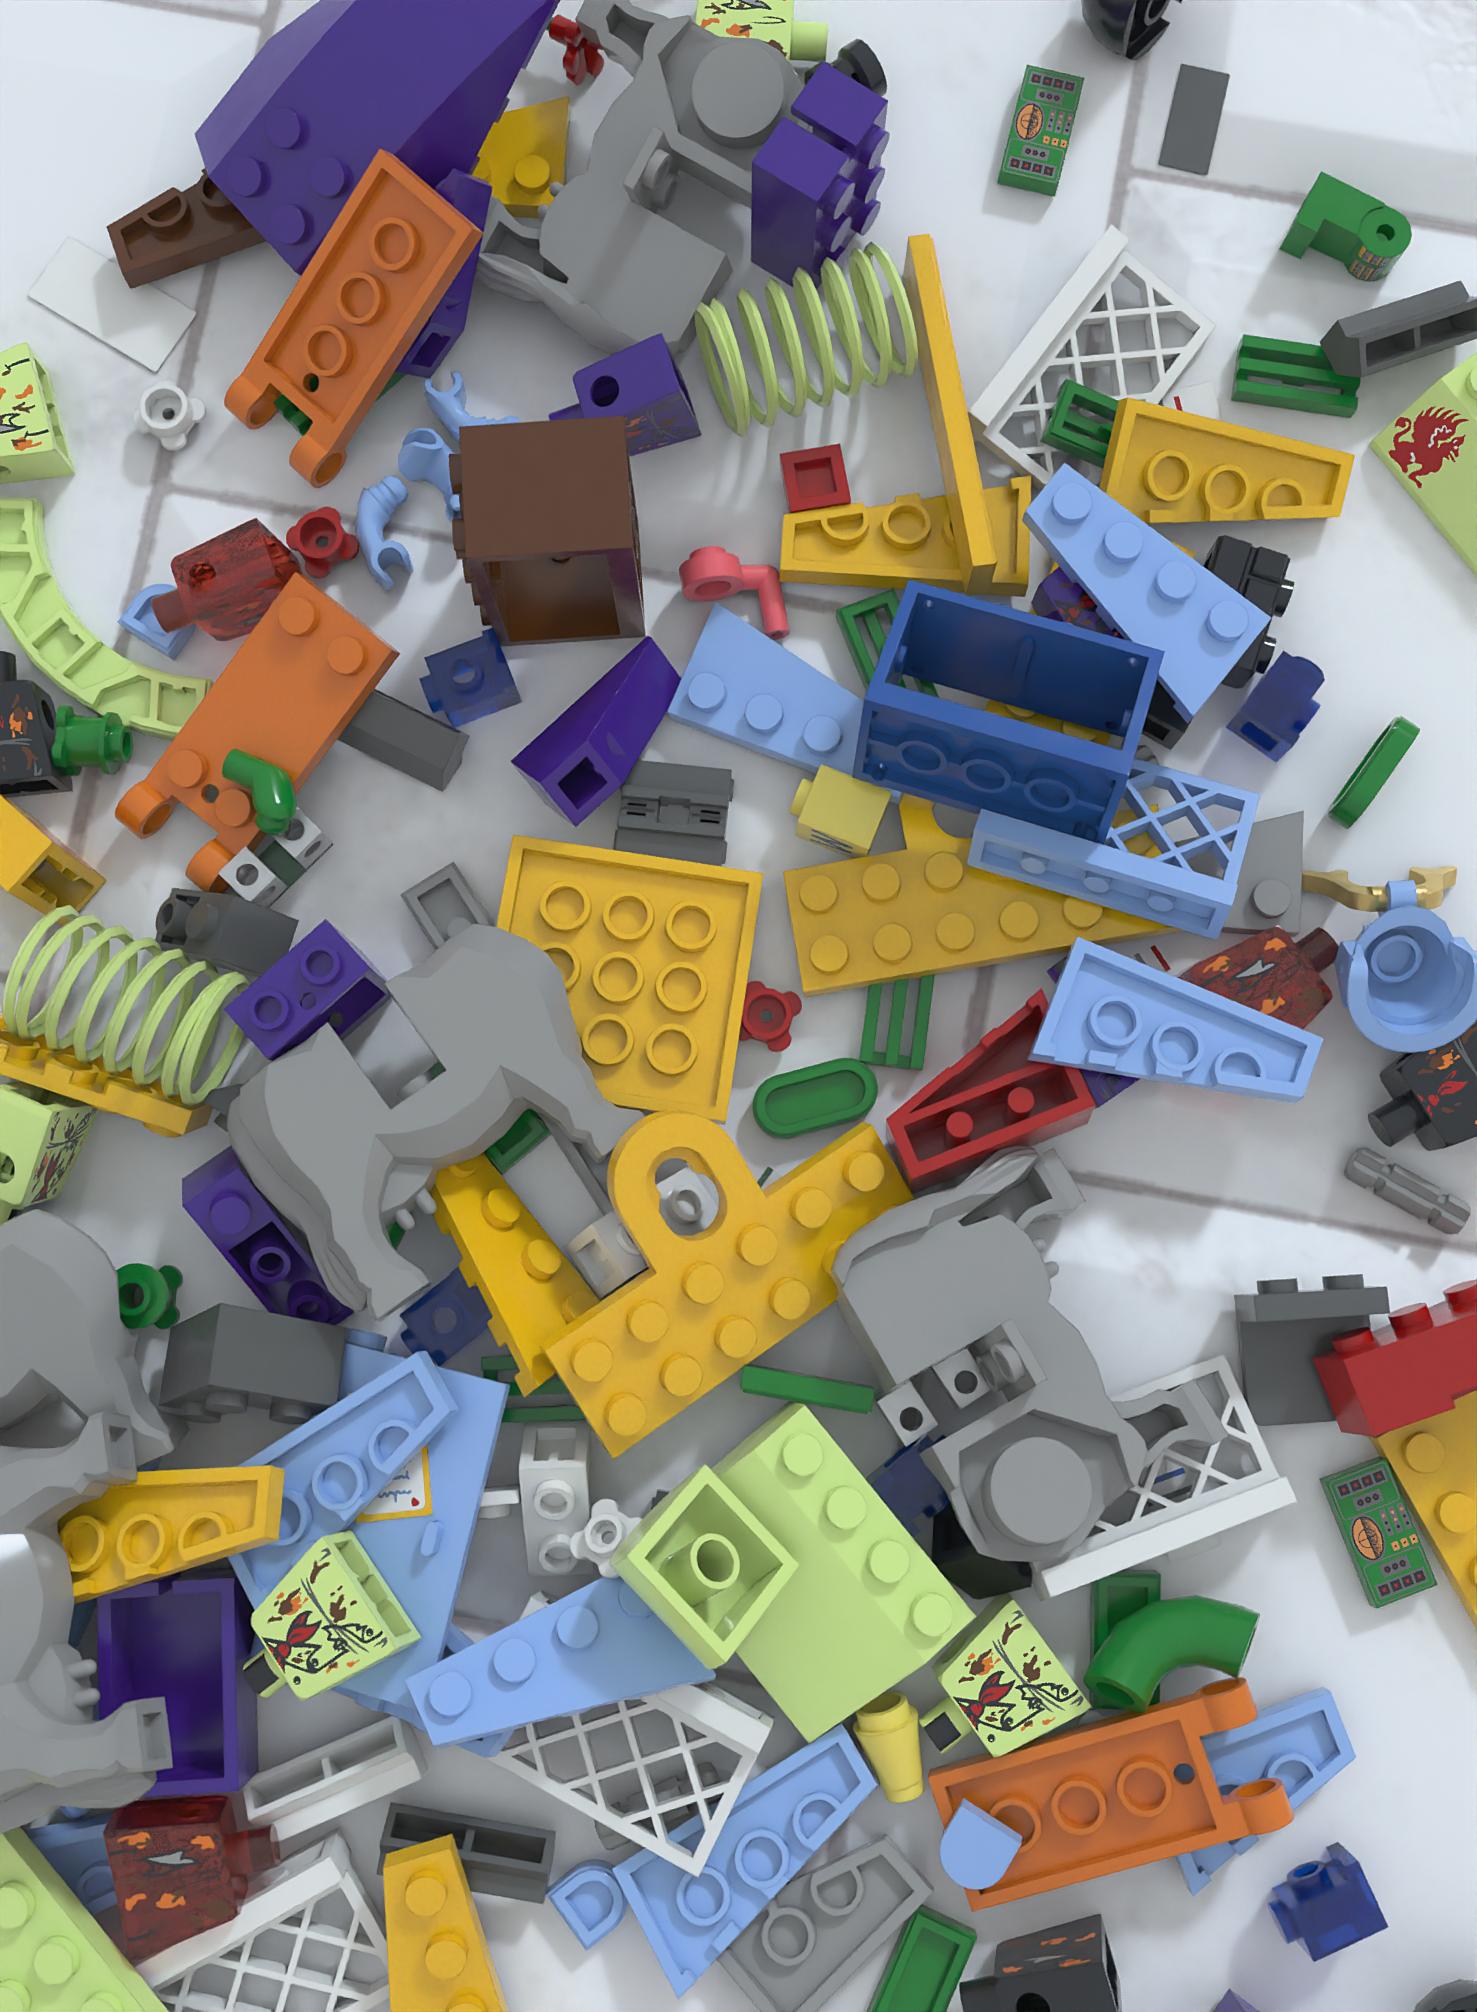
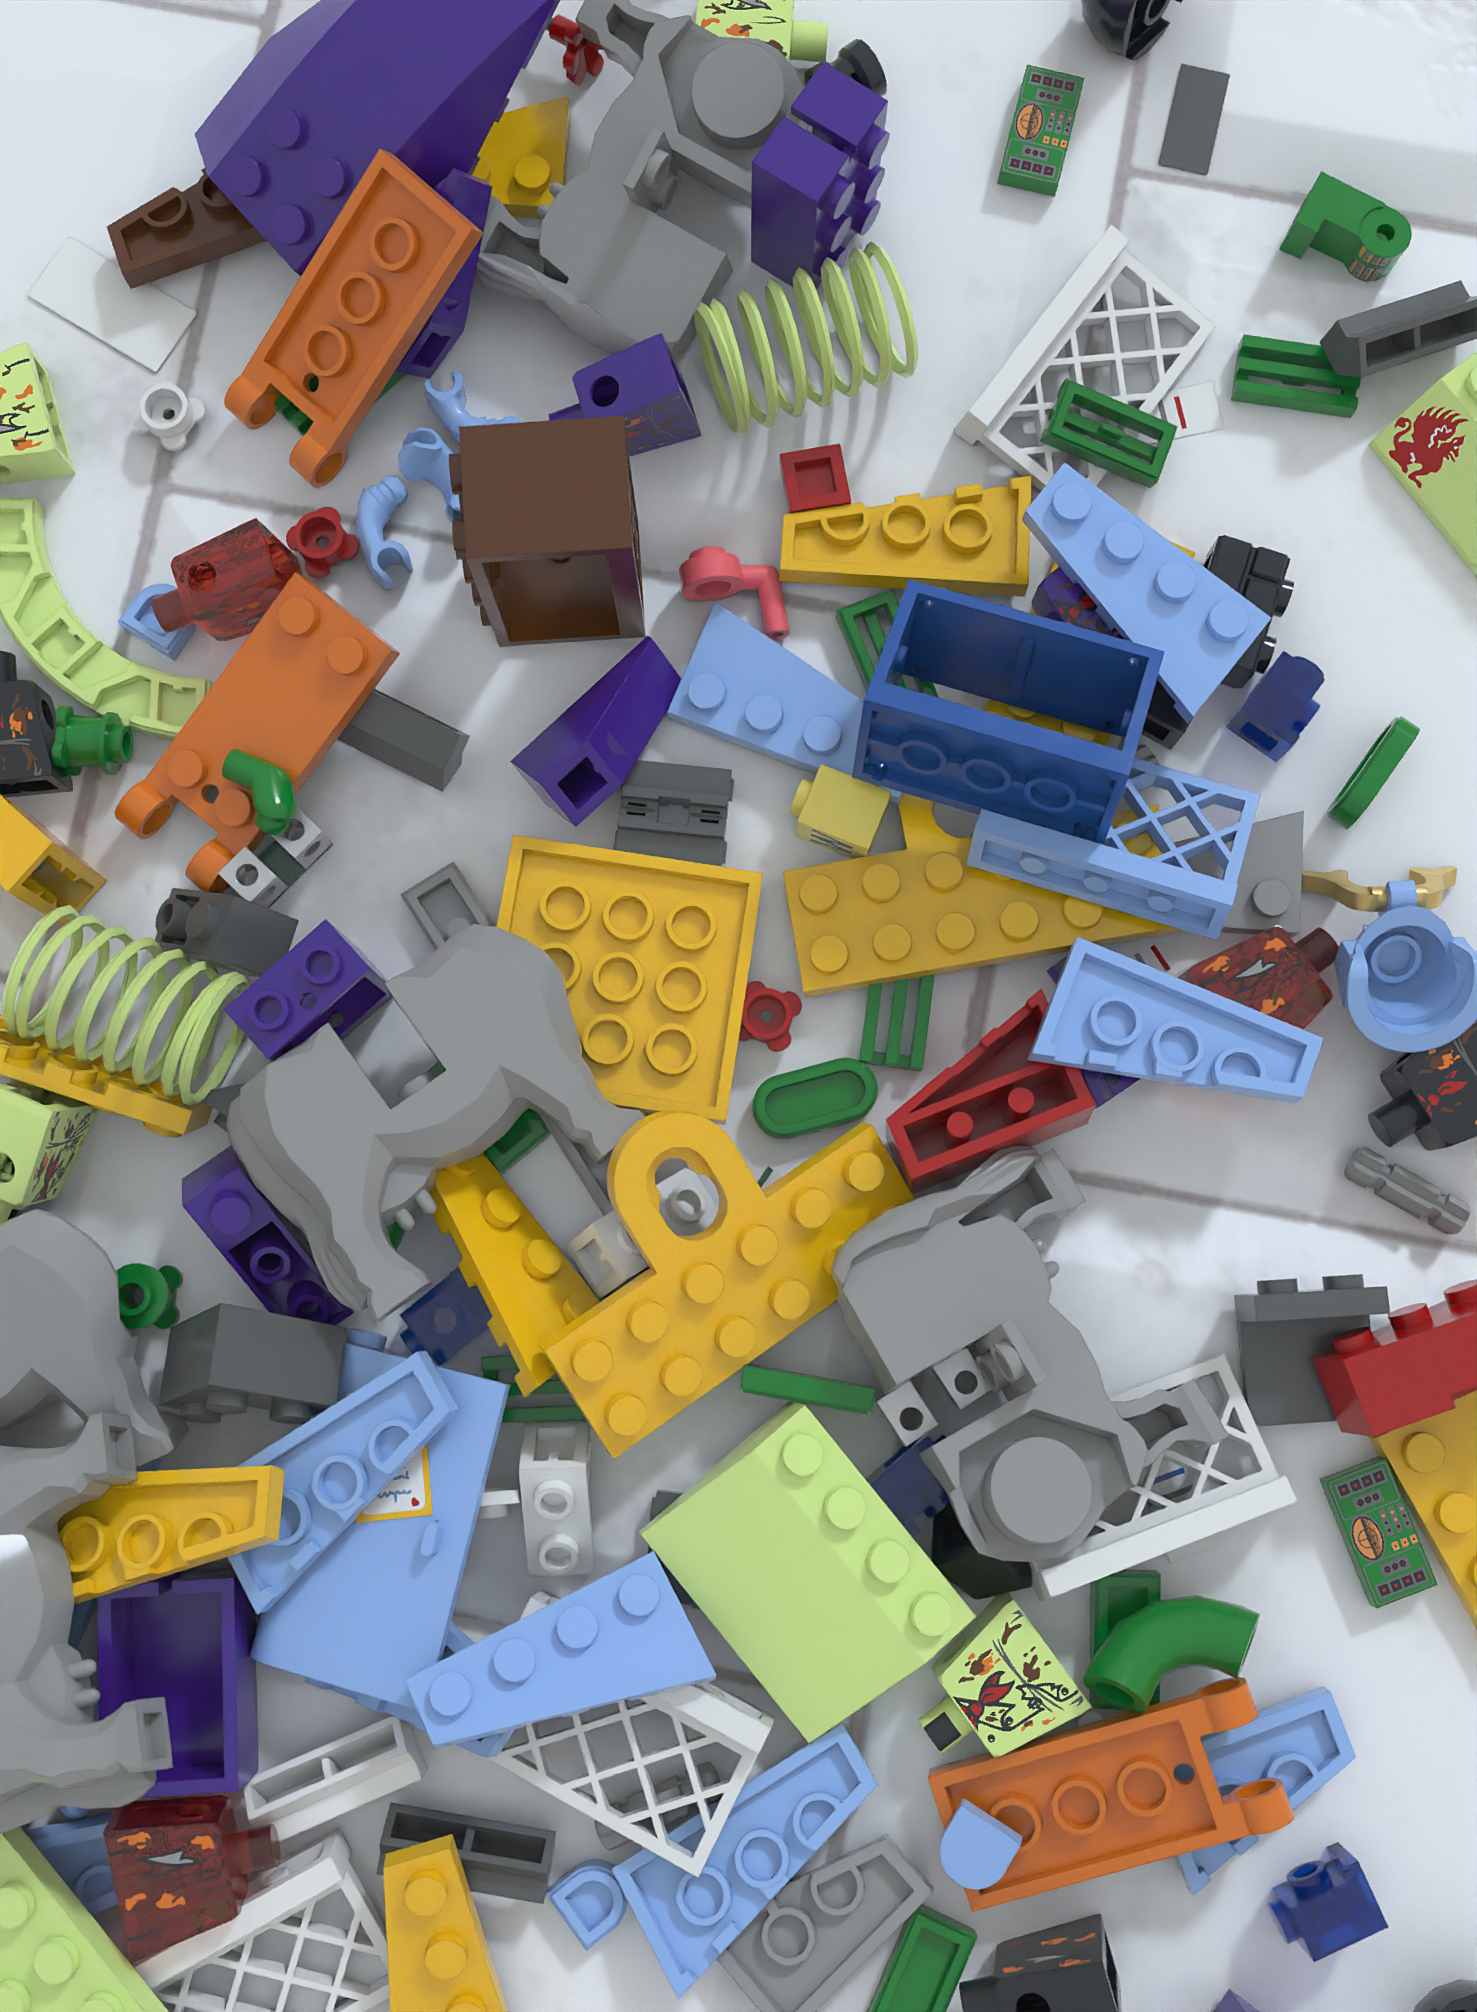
(326, 1622): yellowish green torso -> none
(485, 694): clear blue brick -> none
(590, 1541): white plate -> none
(704, 1566): yellowish green brick -> none
(891, 1742): light yellow cone -> none
(949, 416): yellow tile -> none
(1207, 470): yellow wing -> none

